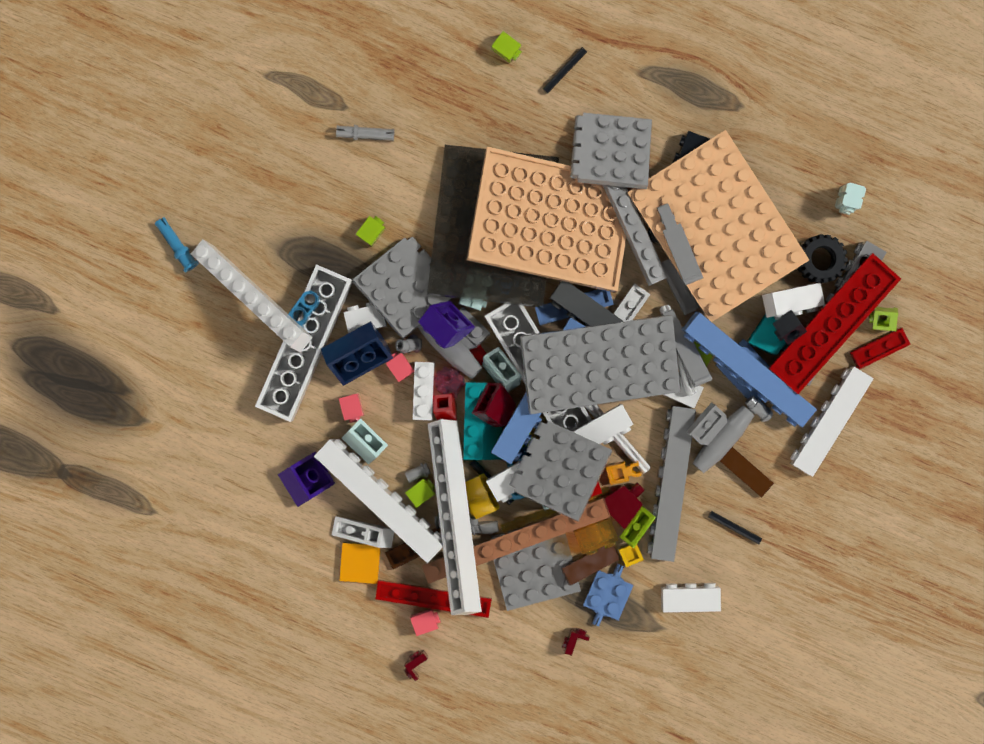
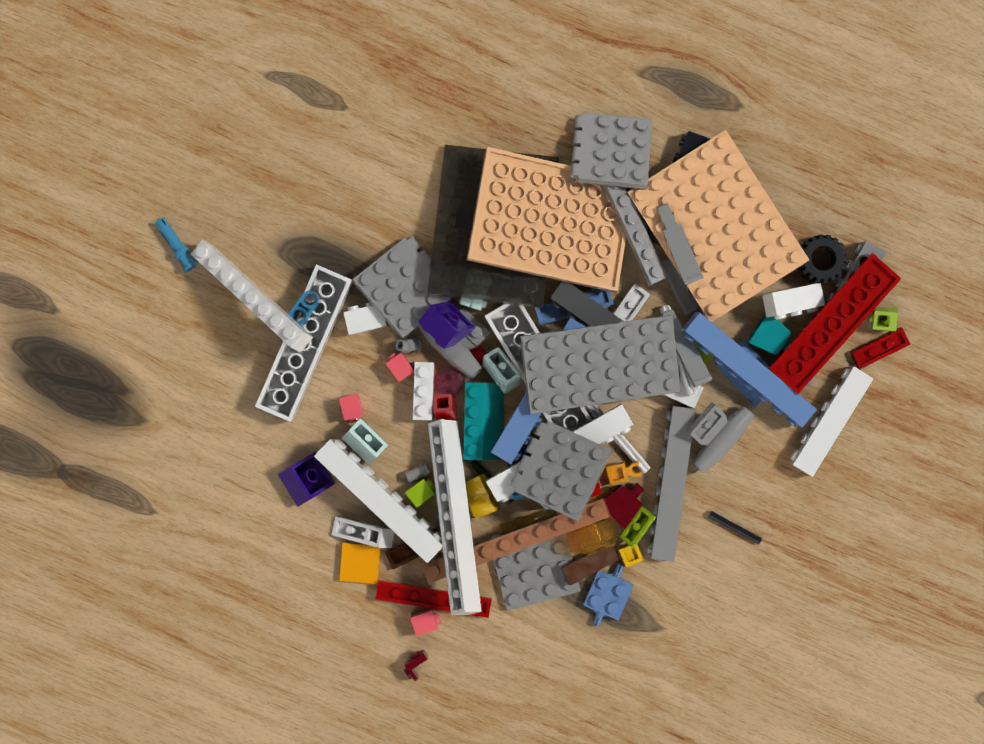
(356, 353): dark blue brick -> none
(364, 133): light grey pin -> none
(371, 230): lime brick -> none
(484, 527): light grey arm -> none
(494, 405): dark red torso -> none
(507, 47): lime brick -> none
(564, 70): black bar -> none
(570, 641): dark red bracket -> none
(691, 598): white brick -> none
(746, 472): reddish brown tile -> none
(759, 408): light grey arm -> none
(789, 328): black brick -> none
(850, 198): light aqua brick -> none

